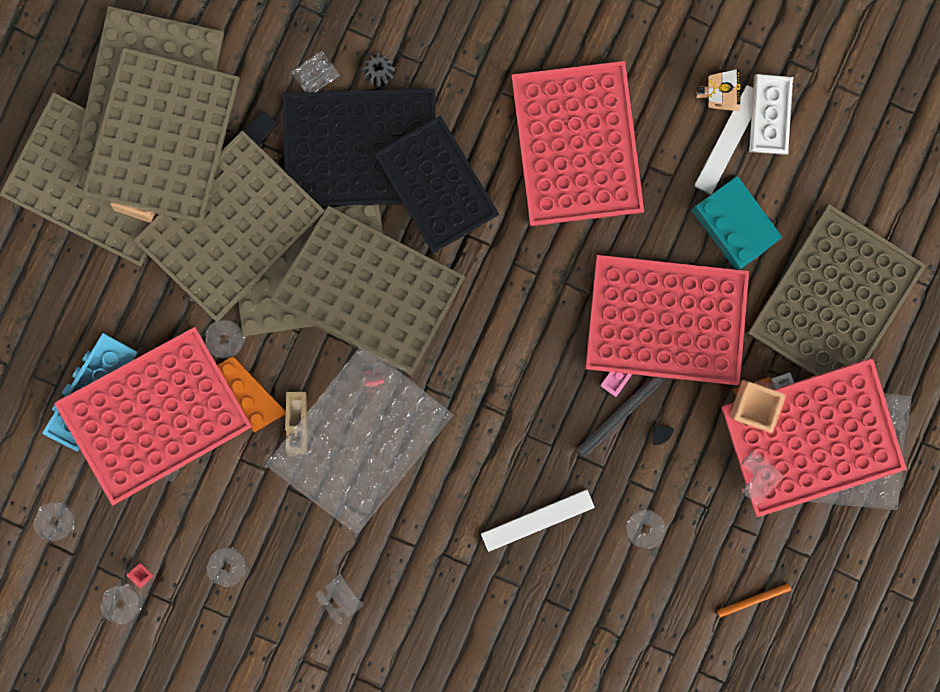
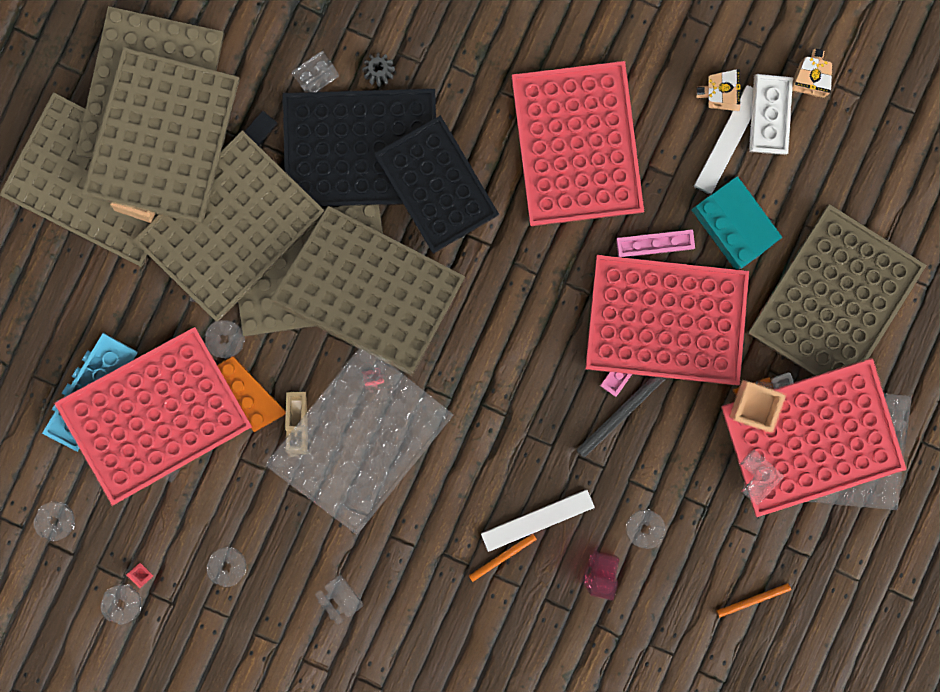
(502, 557): none -> orange bar
(601, 579): none -> clear pink brick
(655, 243): none -> bright pink plate
(661, 434): black tile -> none
(813, 75): none -> torso

